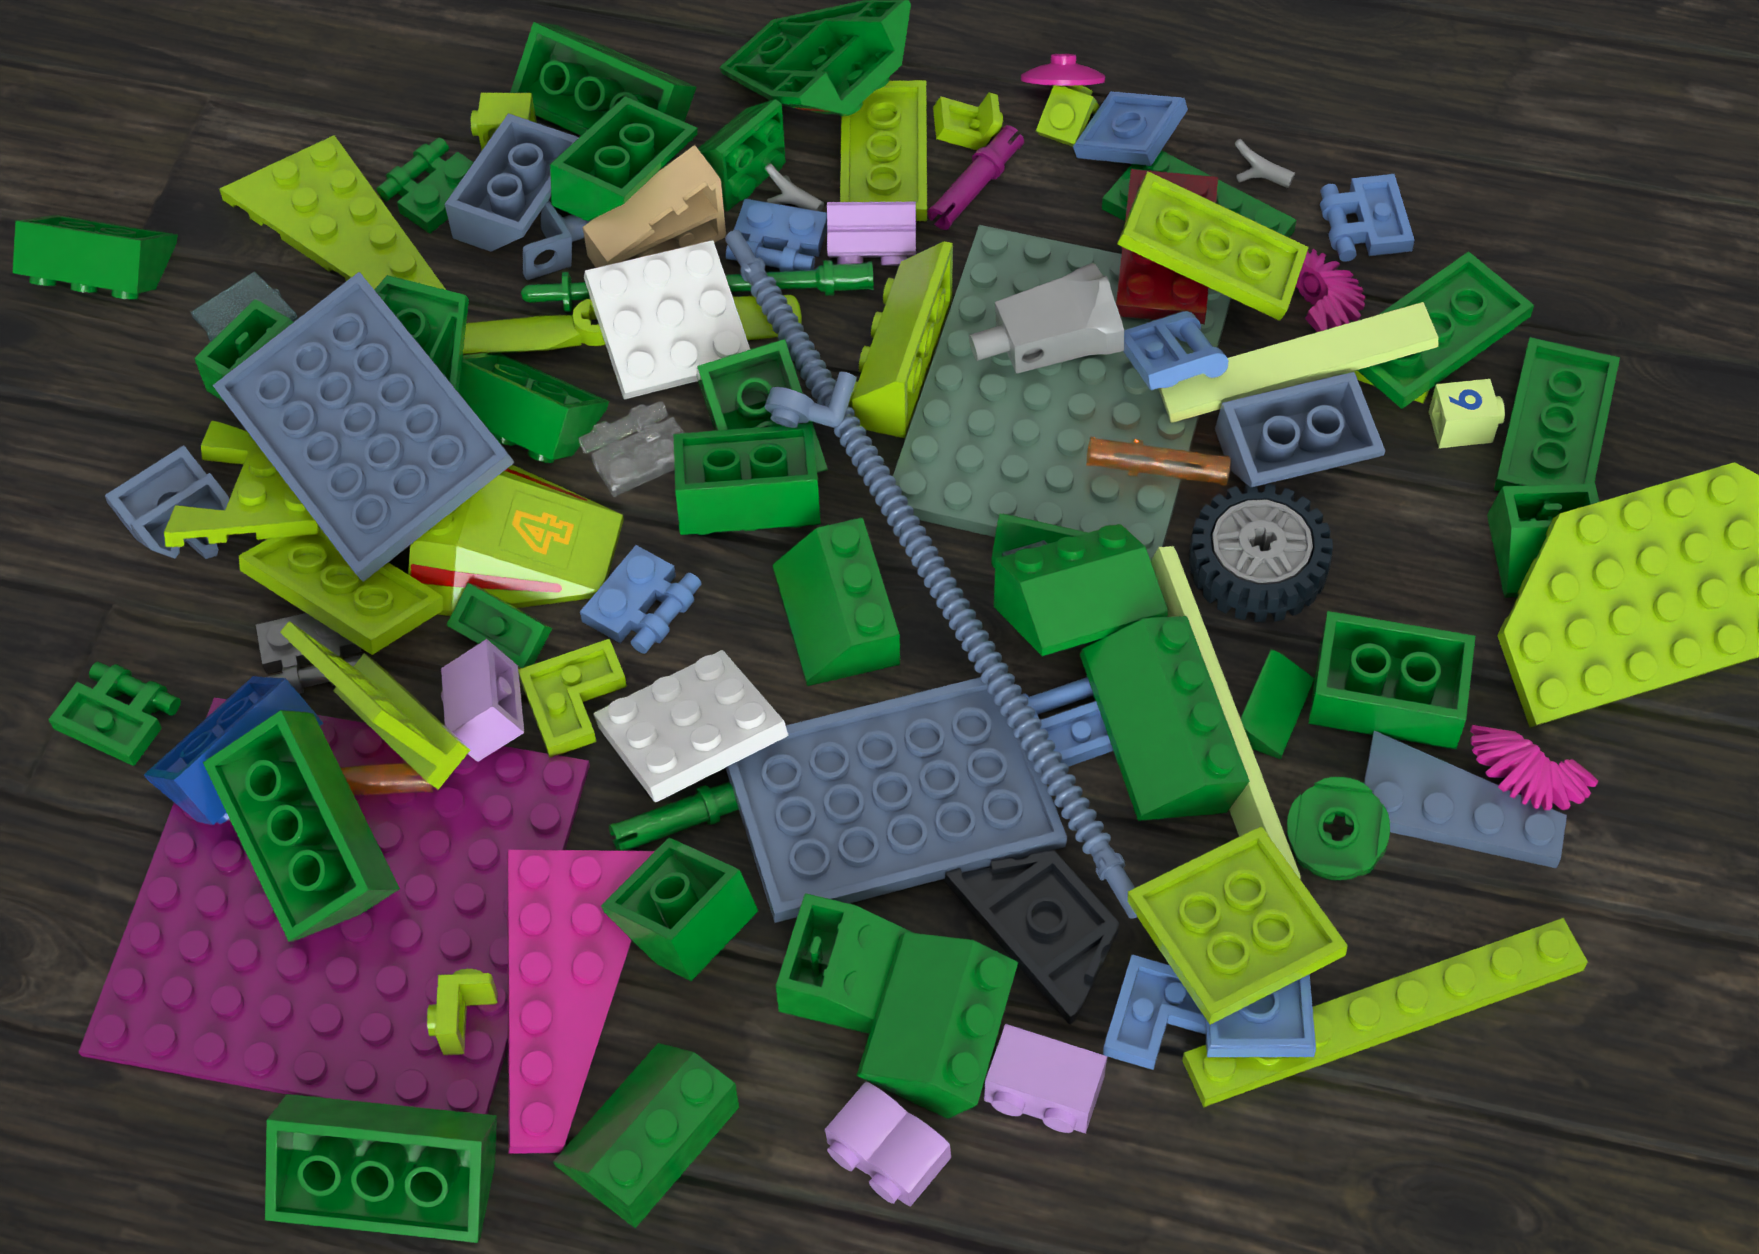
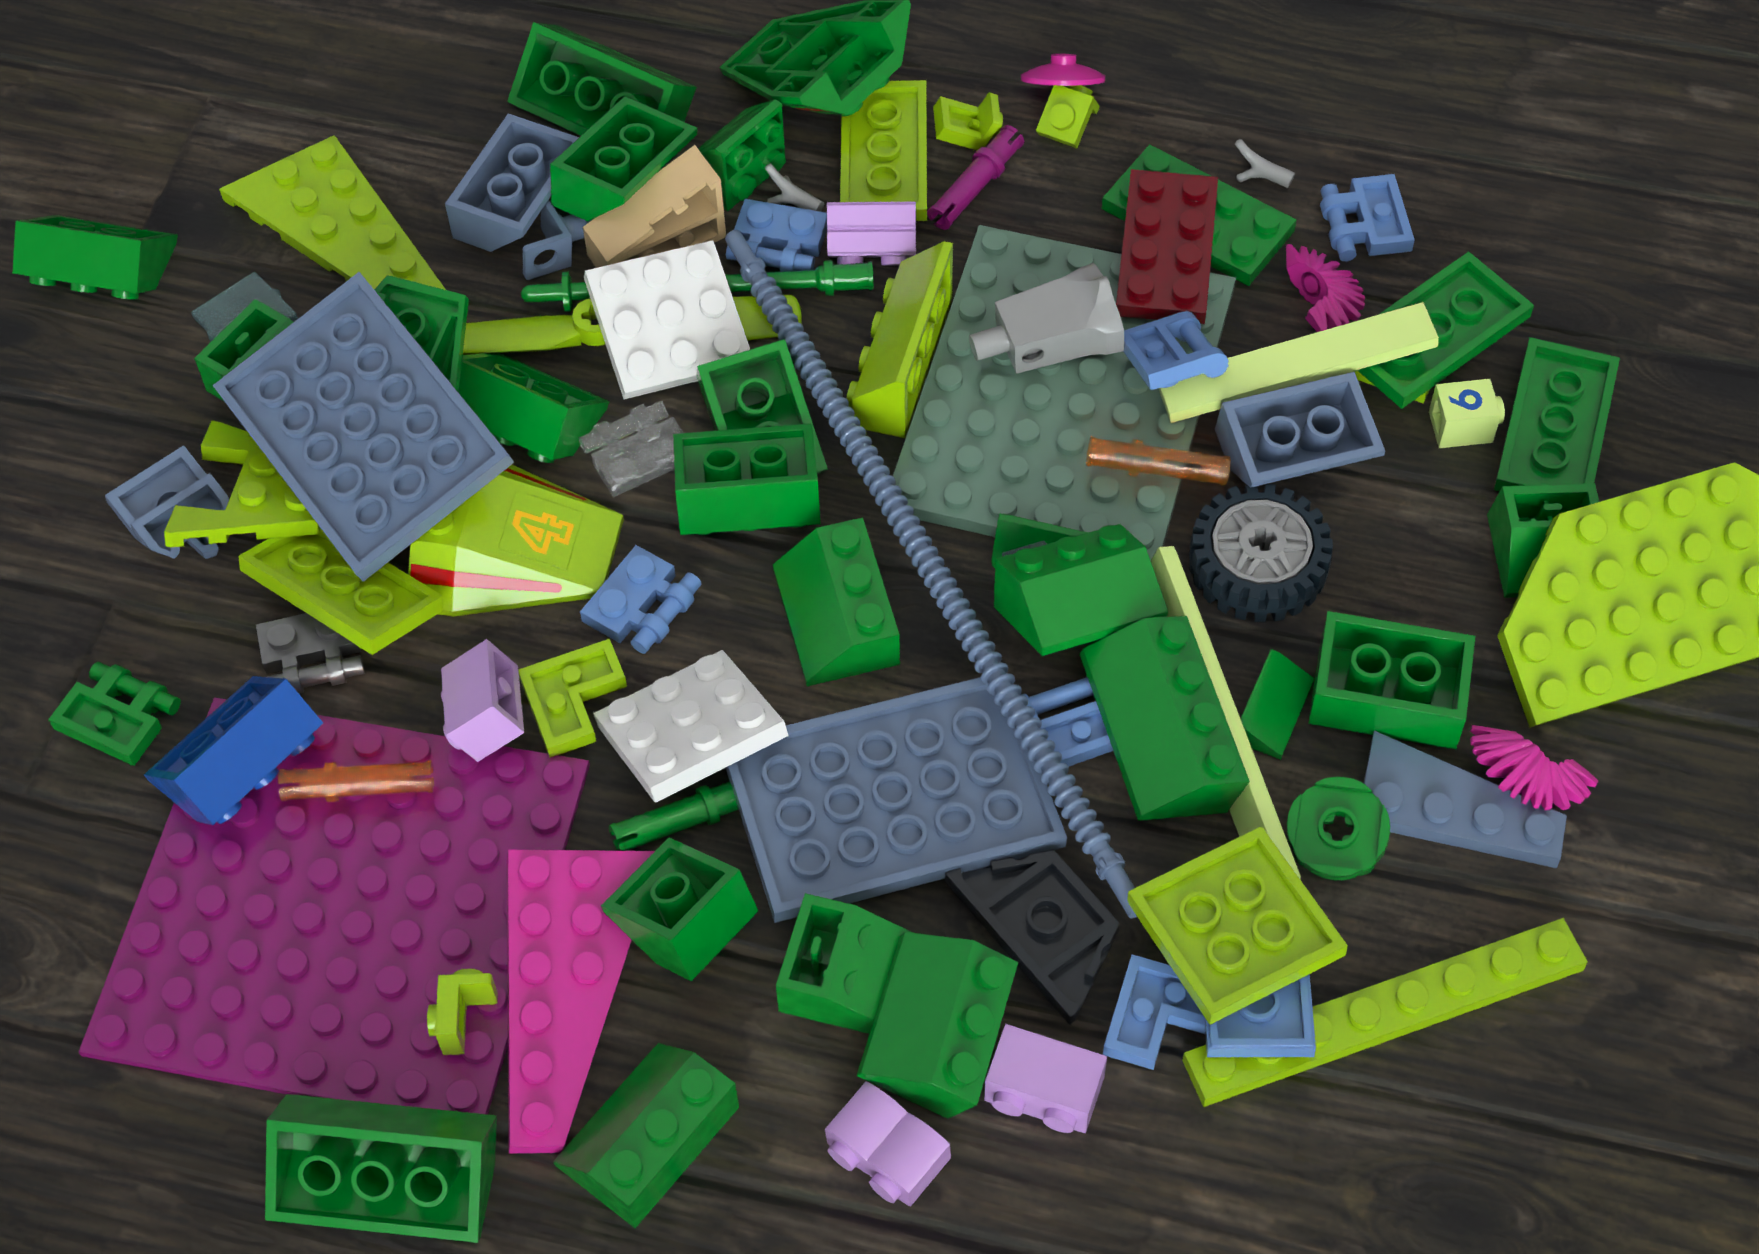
(300, 824): green slope -> none
(387, 709): lime fence -> none
(426, 201): green plate -> none
(494, 109): lime brick -> none
(512, 631): green plate -> none
(793, 407): sand blue plate -> none
(1130, 128): medium blue plate -> none
(1213, 246): lime plate -> none

